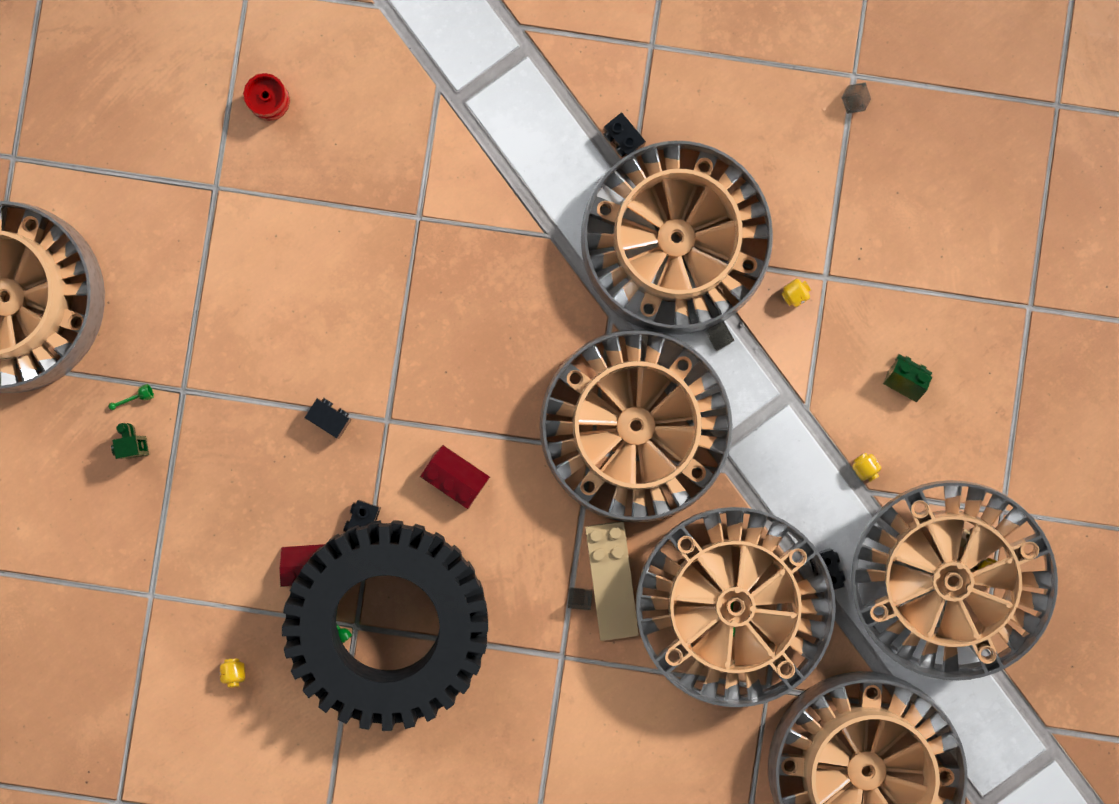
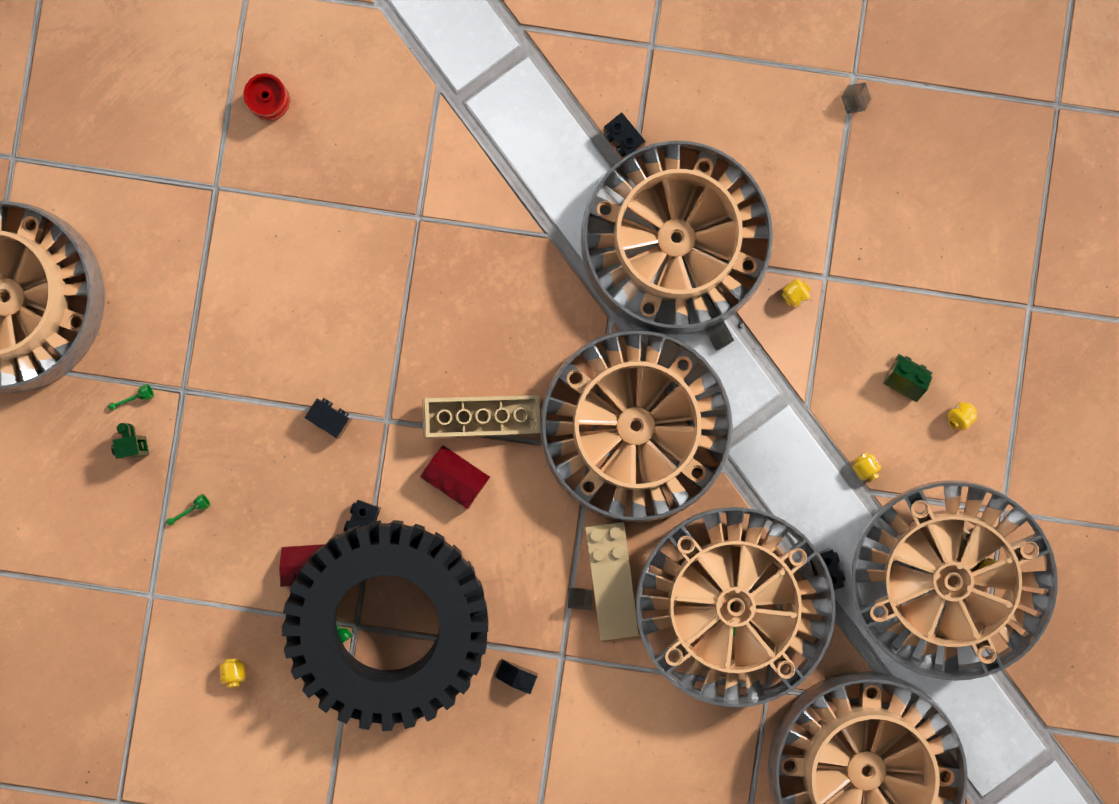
(200, 503): none -> green hinge
(480, 416): none -> tan slope
(516, 676): none -> black slope
(962, 416): none -> yellow head

